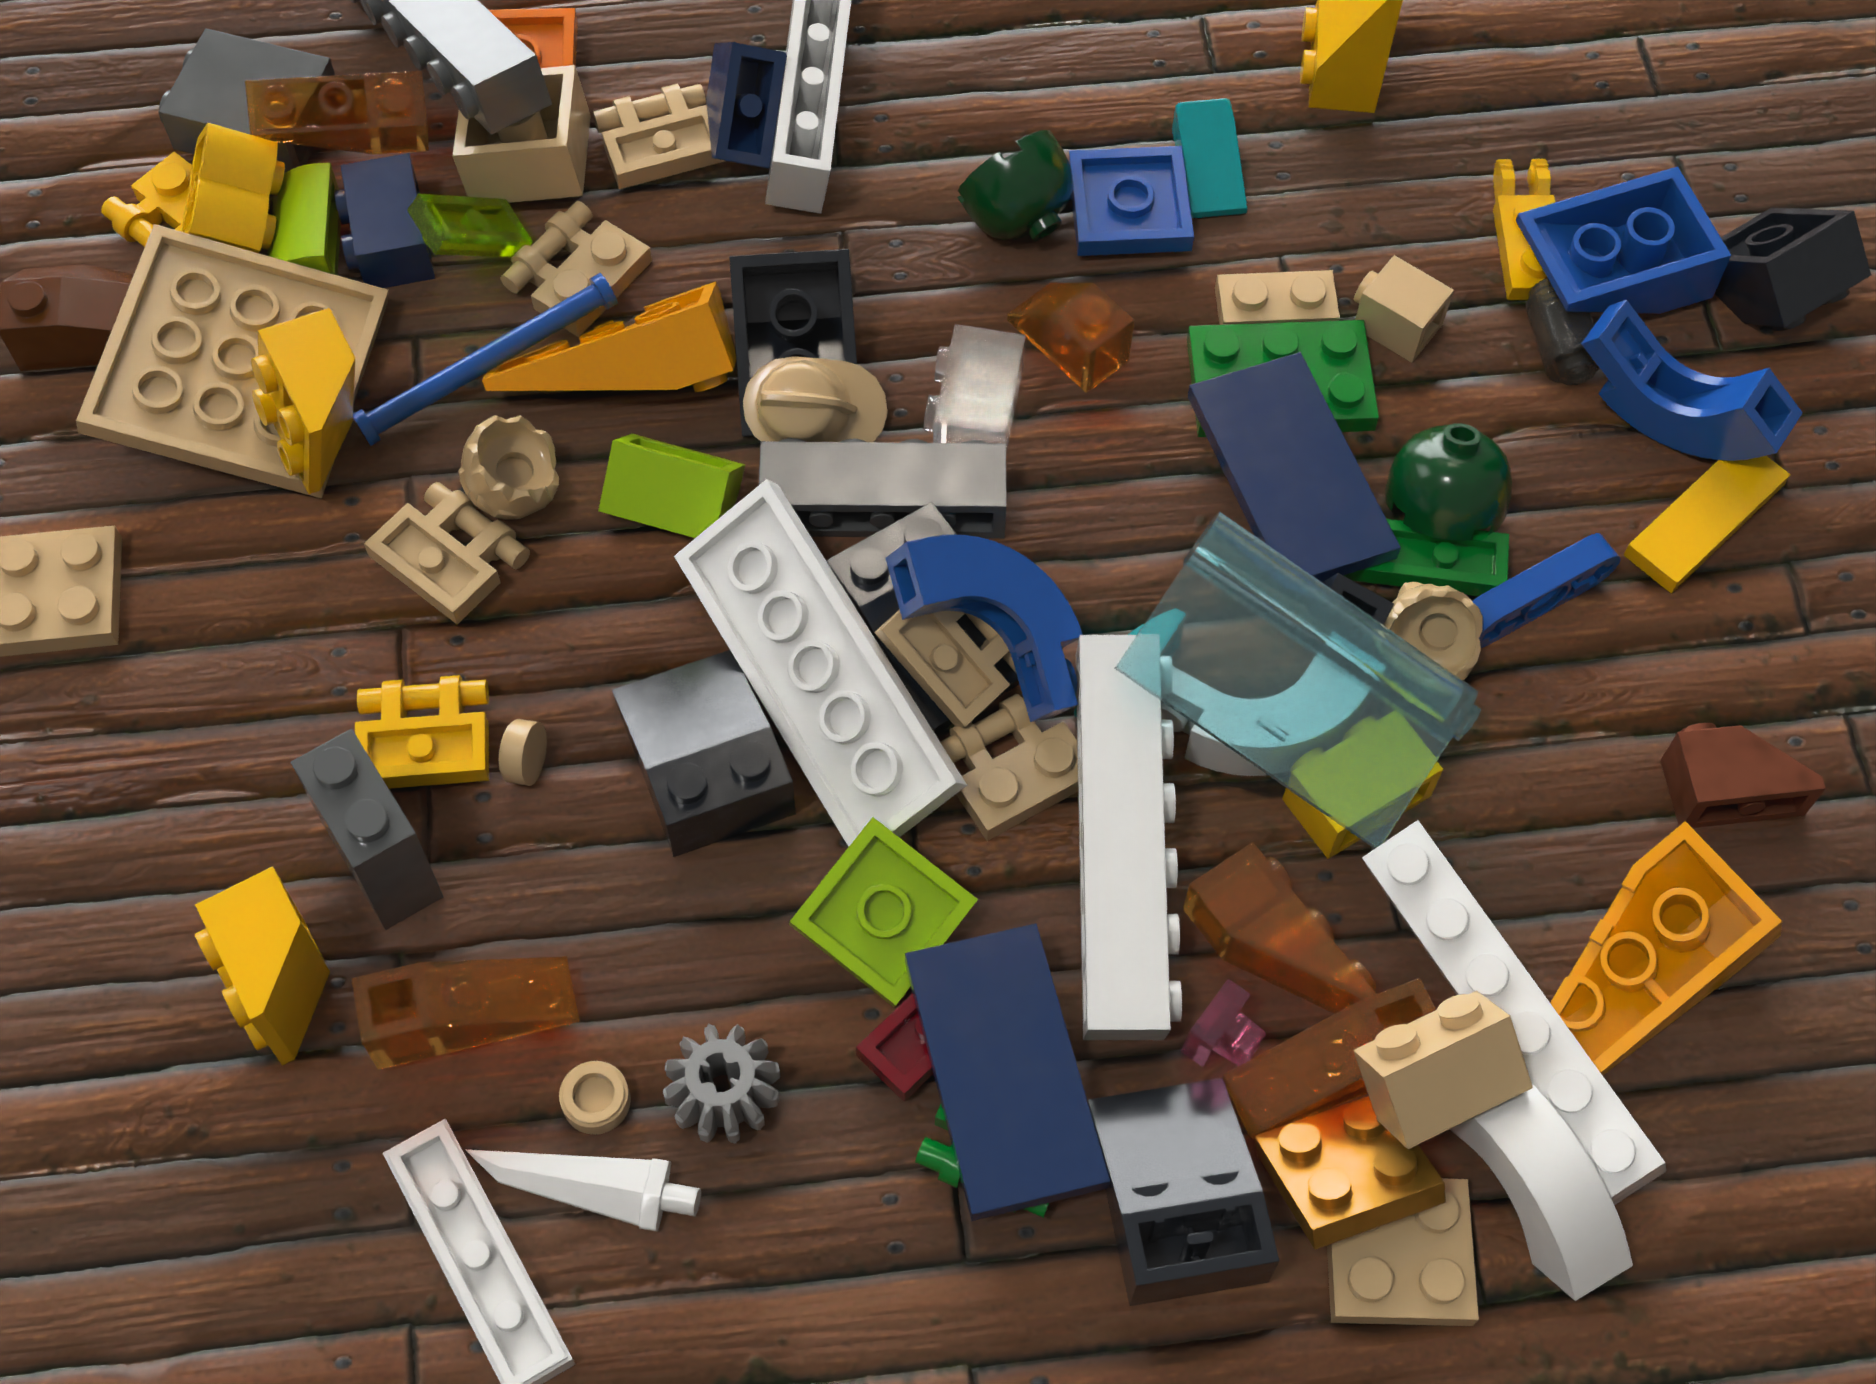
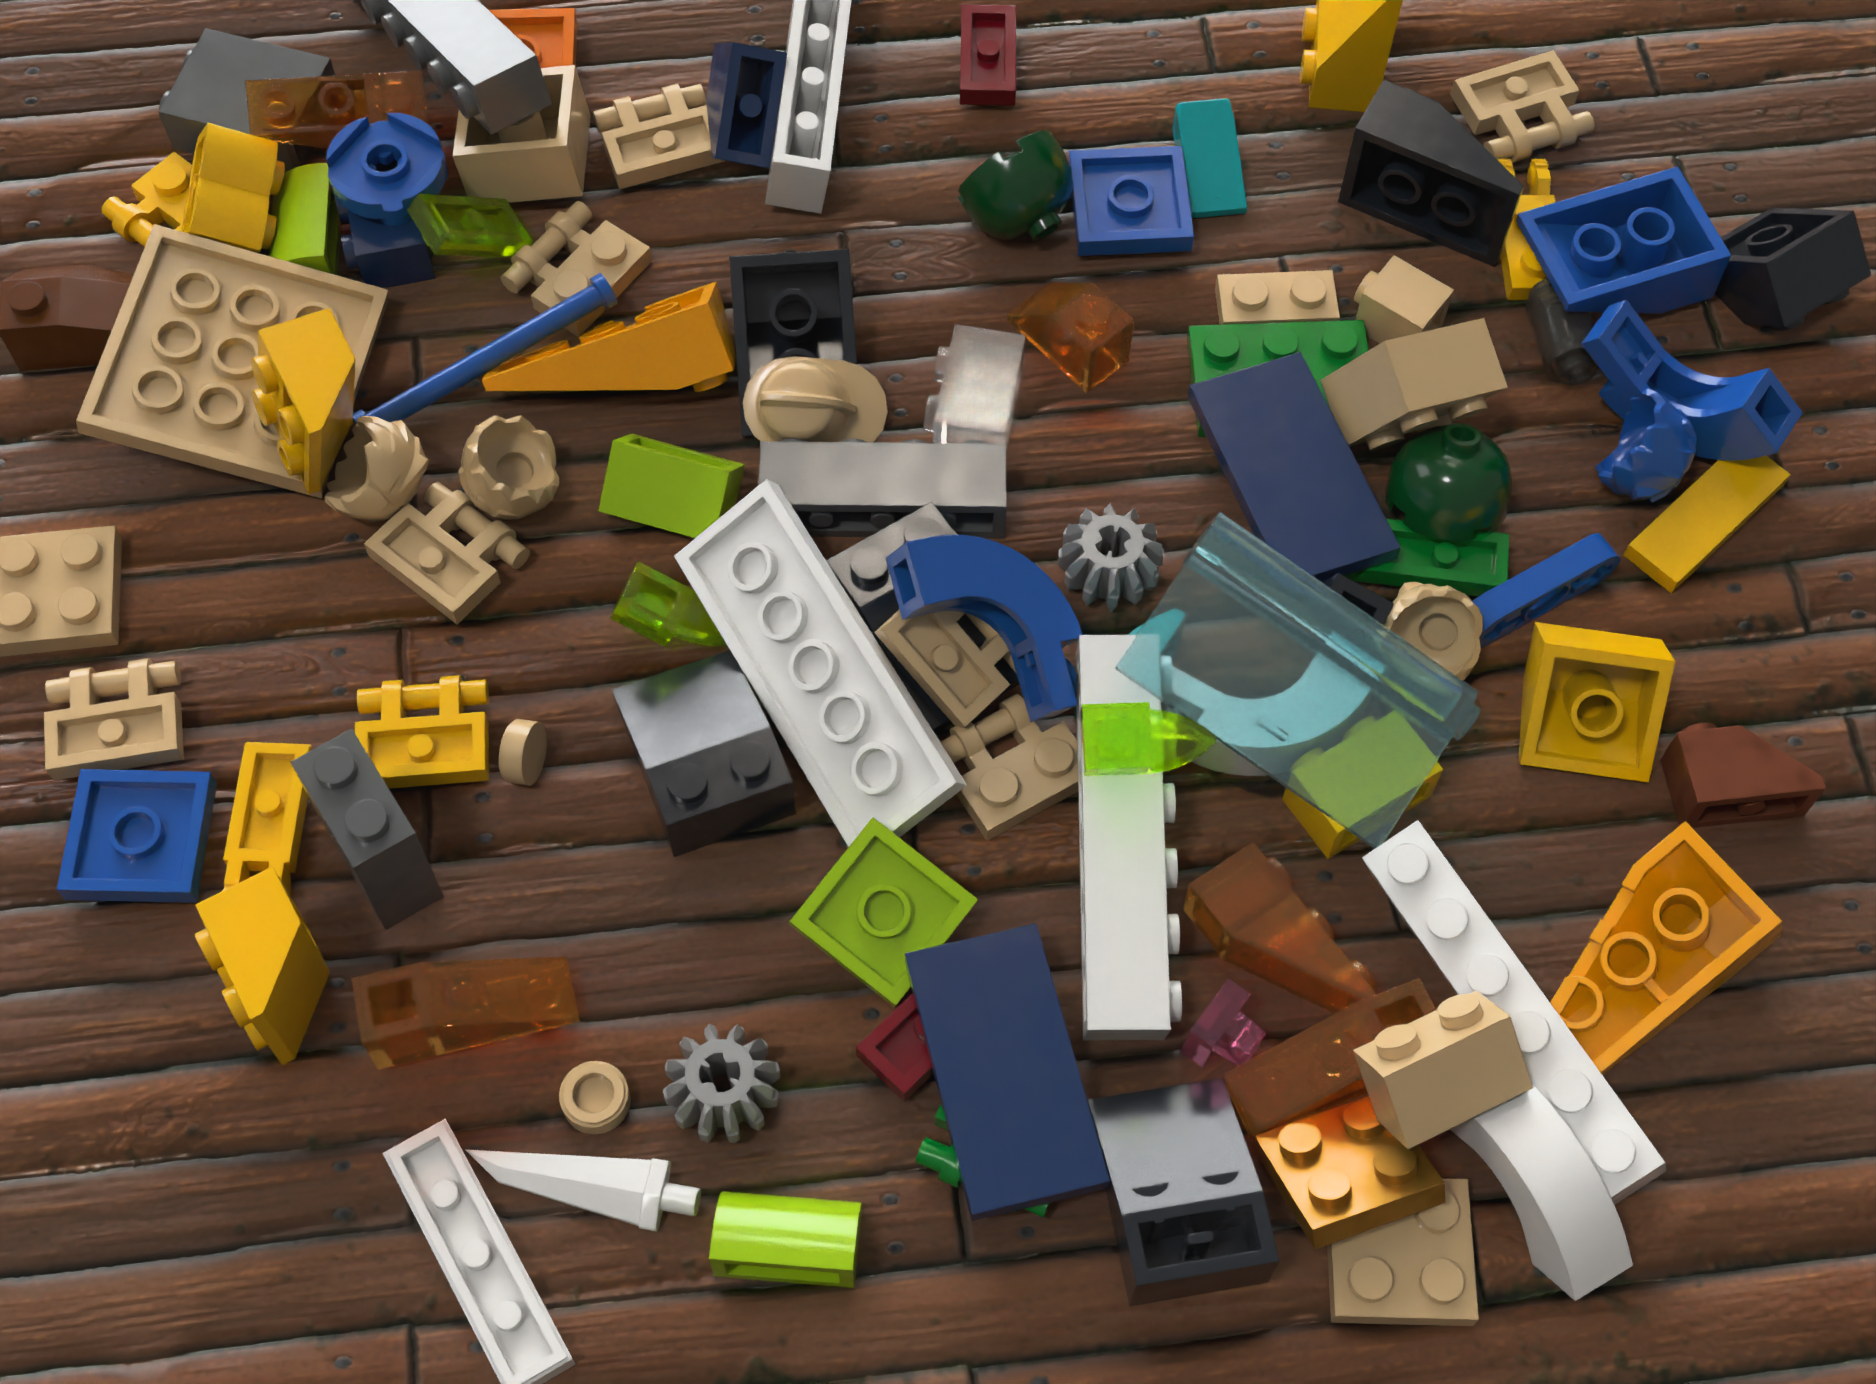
(118, 732): none -> tan plate
(137, 836): none -> blue plate
(266, 813): none -> yellow hinge
(380, 470): none -> tan hair
(385, 194): none -> blue plate
(664, 609): none -> clear neon green plate
(785, 1239): none -> lime brick
(988, 55): none -> dark red plate
(1110, 557): none -> light grey gear
(1138, 739): none -> clear neon green plate
(1414, 384): none -> tan brick
(1429, 175): none -> black slope
(1518, 92): none -> tan plate
(1593, 701): none -> yellow slope
(1651, 450): none -> blue hair

